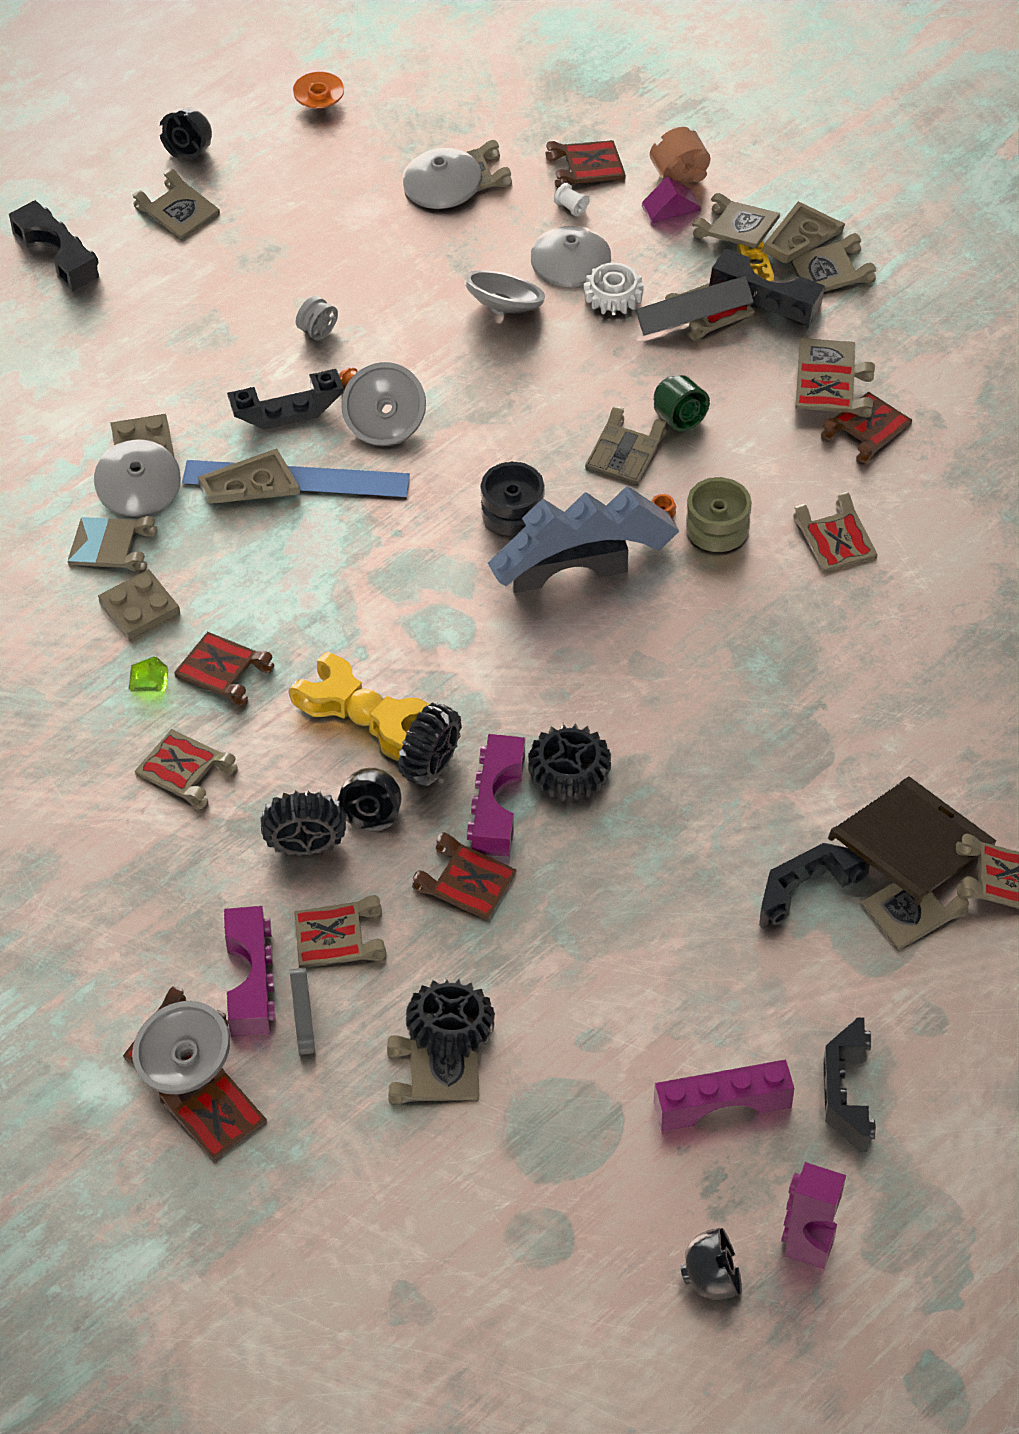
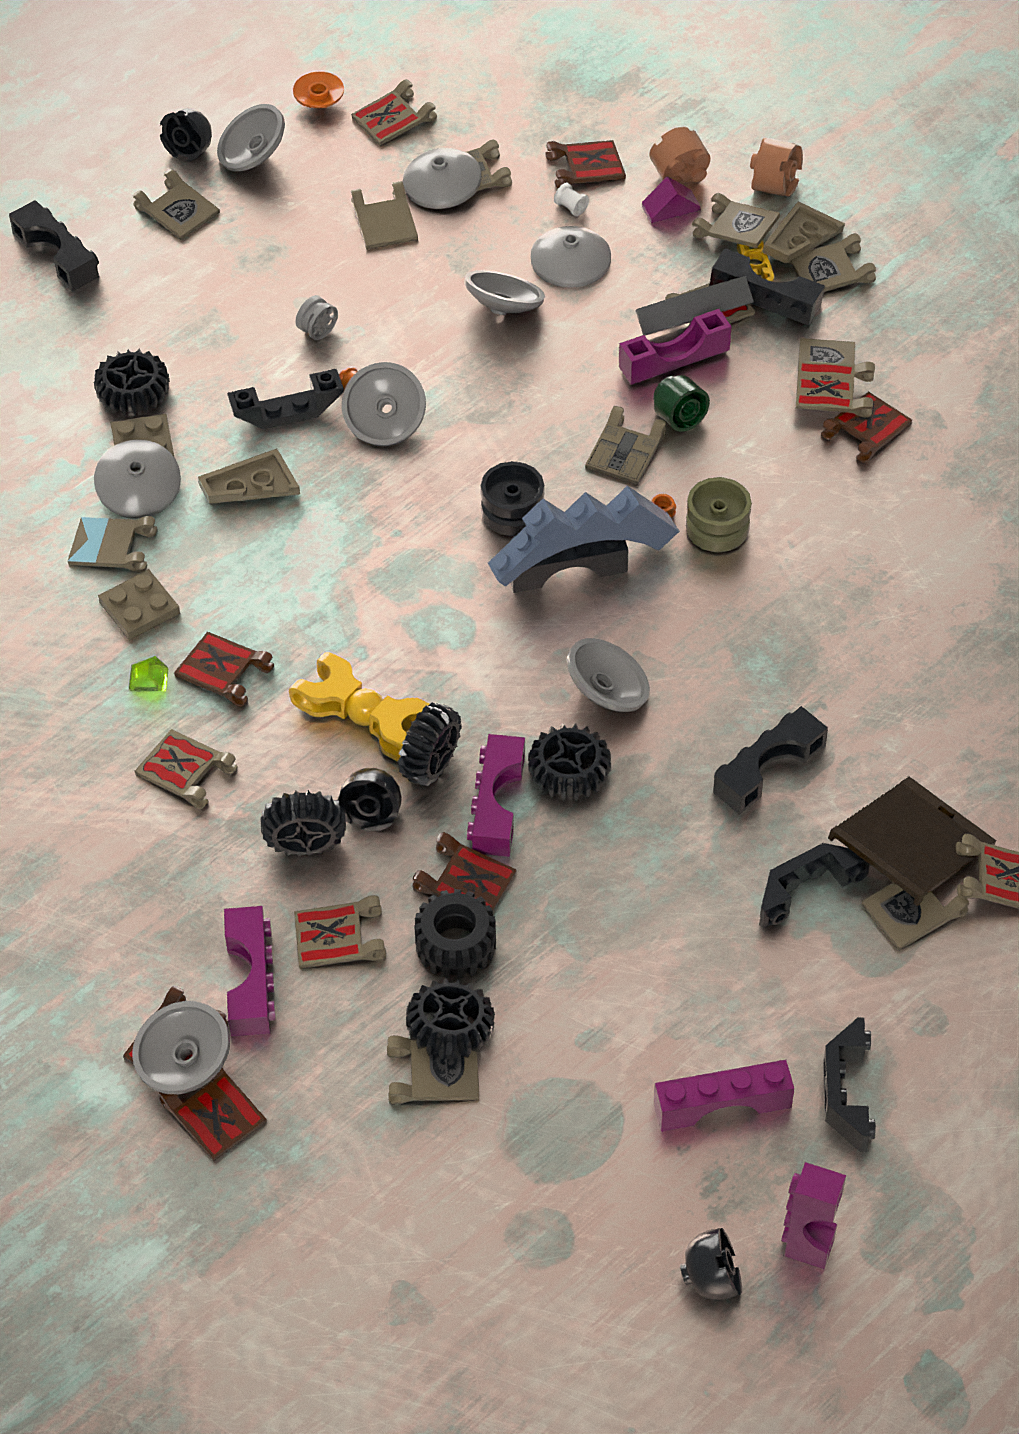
(131, 382): none -> black gear
(251, 137): none -> light grey dish
(302, 1011): dark grey beam -> none
(322, 479): medium blue sticker -> none
(385, 221): none -> dark tan flag
(391, 115): none -> dark tan flag
(451, 912): none -> black tyre
(607, 675): none -> light grey dish
(613, 288): white gear -> none
(705, 337): none -> magenta arch
(776, 167): none -> nougat brick
(795, 737): none -> black arch
(838, 538): dark tan flag -> none

